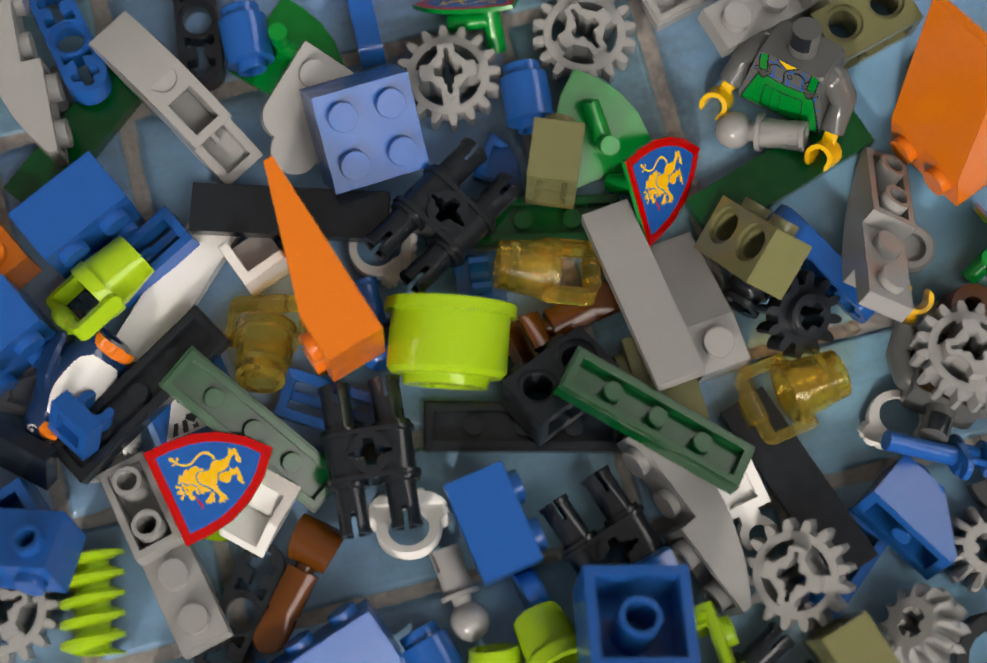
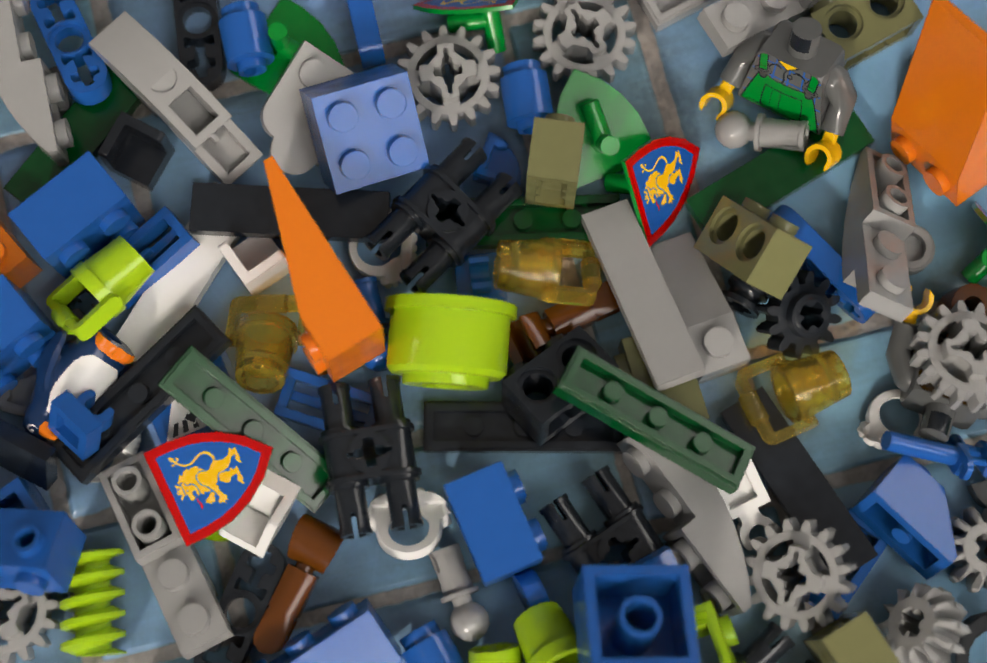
(136, 151): none -> black panel

